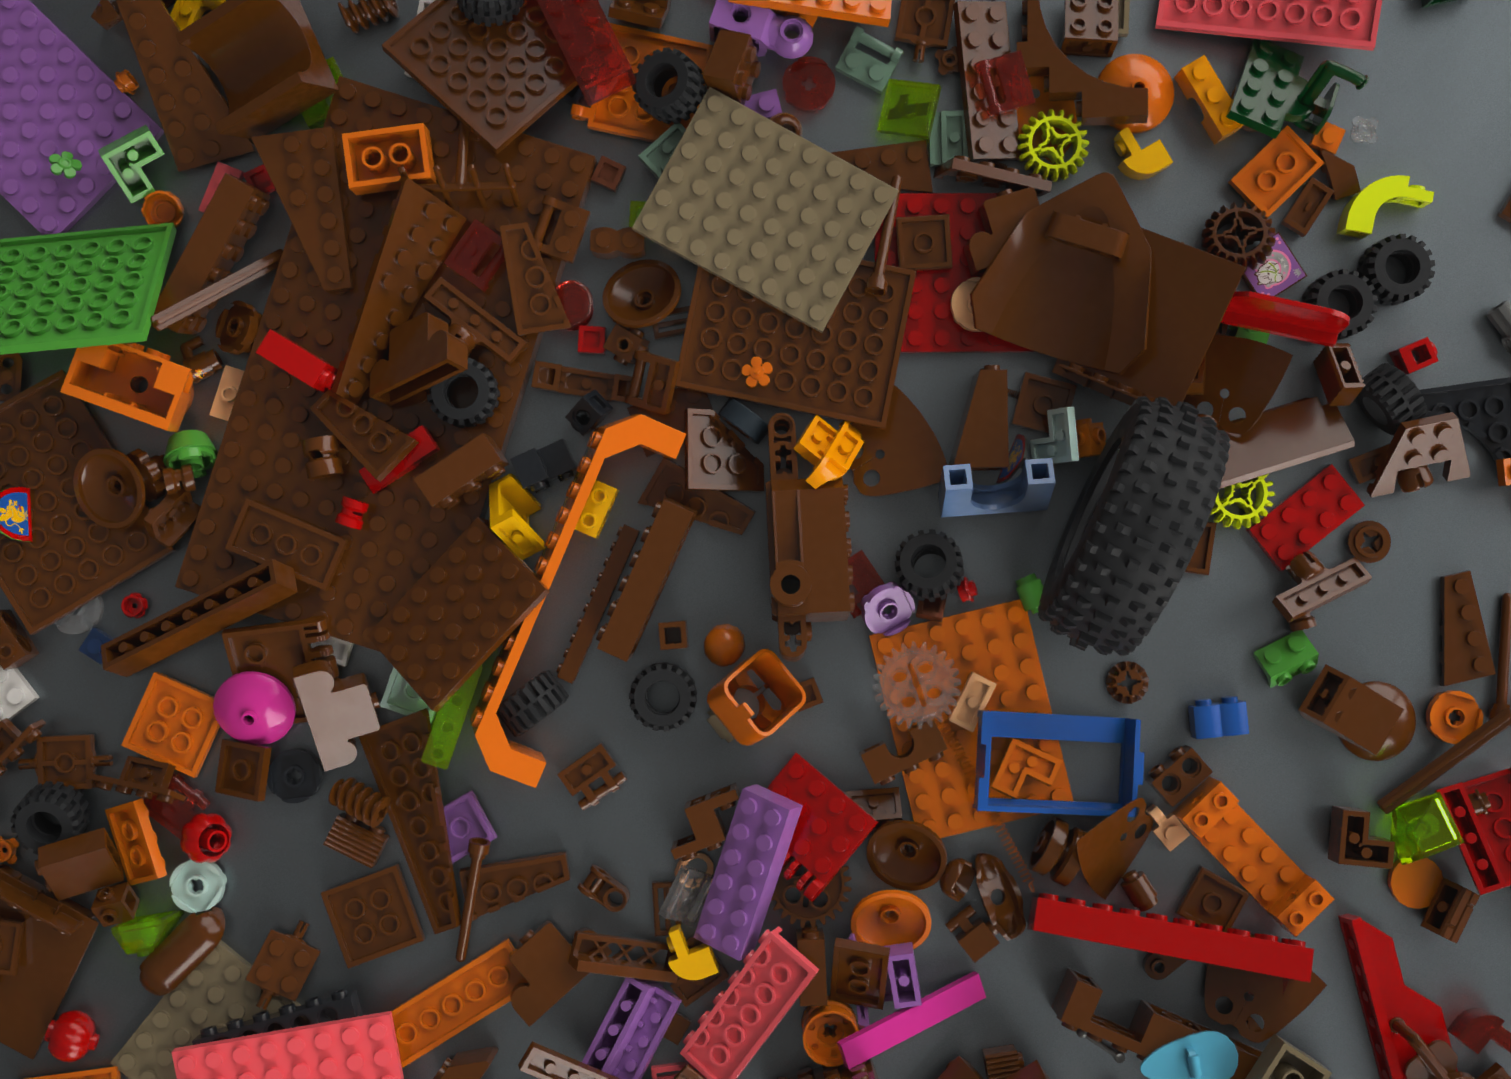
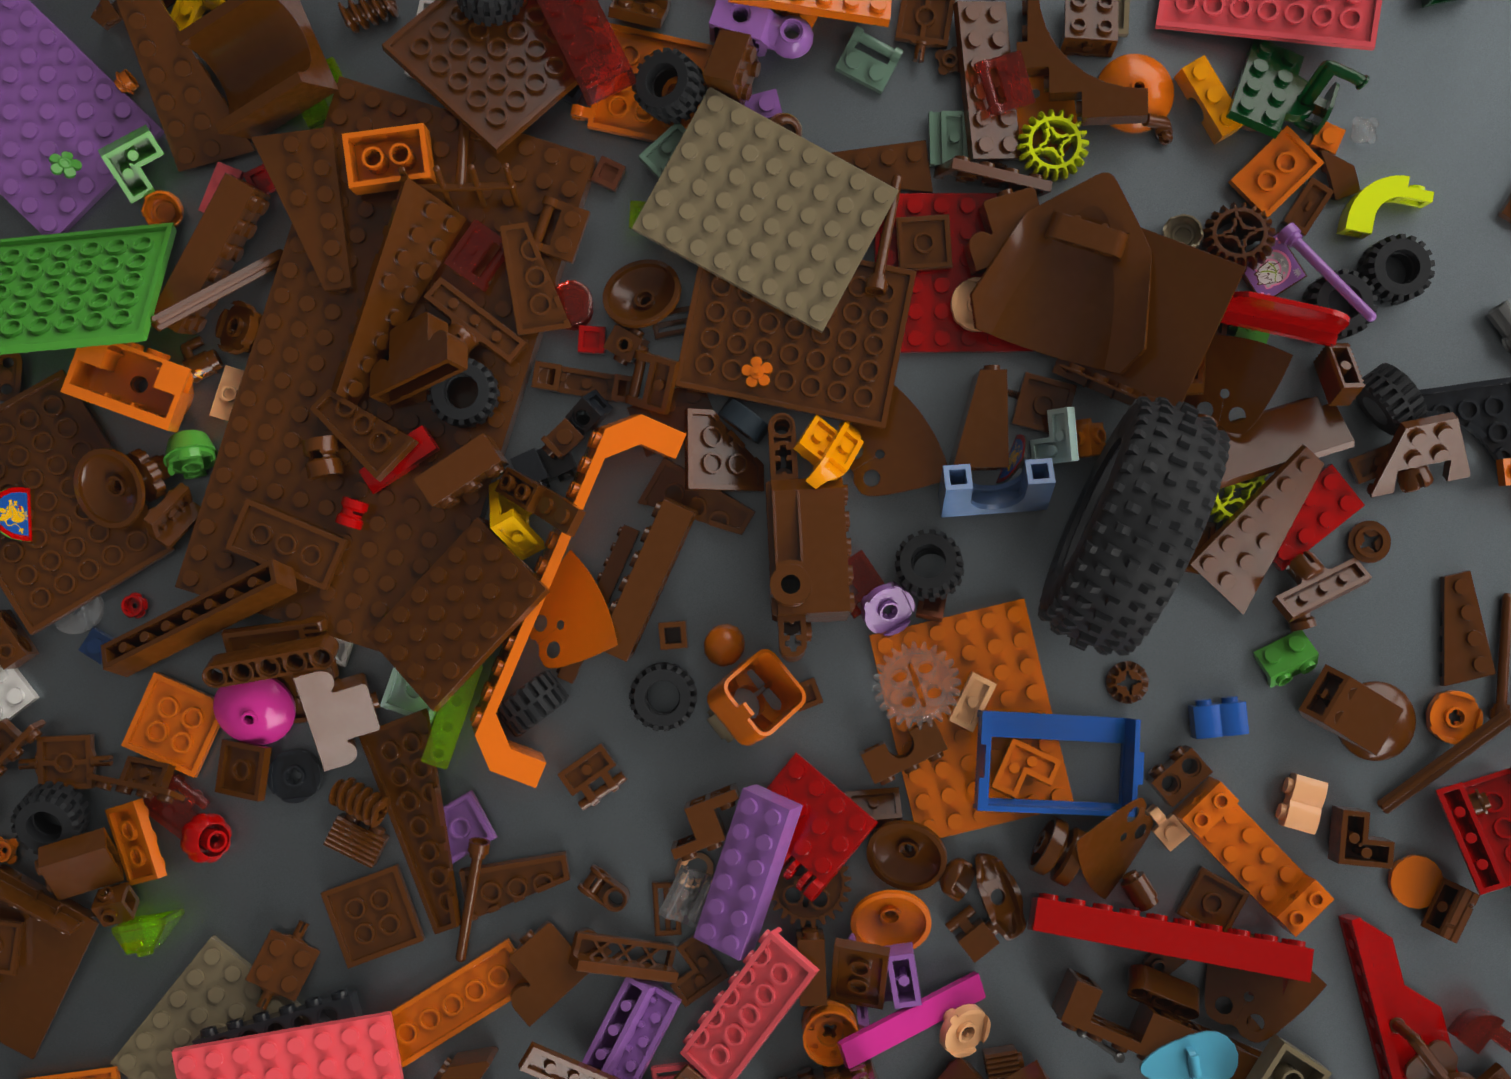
(71, 1036): red plant -> none
(179, 479): reddish brown wheel -> none
(182, 951): reddish brown brick -> none
(201, 900): light aqua plate -> none
(261, 669): none -> reddish brown beam
(297, 361): red brick -> none
(540, 501): none -> reddish brown slope
(562, 440): none -> reddish brown bracket
(582, 608): none -> orange piece
(597, 509): yellow brick -> none
(609, 243): reddish brown brick -> none
(677, 1028): reddish brown tile -> none
(690, 963): yellow brick -> none
(821, 76): clear red plate -> none
(909, 108): clear neon green tile -> none
(956, 1022): none -> light nougat plate
(967, 590): red plate -> none
(995, 815): orange piece -> none
(1030, 591): bright green brick -> none
(1140, 163): yellow brick -> none
(1162, 128): none -> reddish brown arm
(1163, 992): none -> reddish brown beam
(1184, 229): none -> dark tan hair
(1247, 543): none -> reddish brown wing
(1291, 236): none -> medium lavender piece
(1302, 803): none -> light nougat brick
(1423, 828): clear neon green slope -> none
(1425, 355): red brick -> none

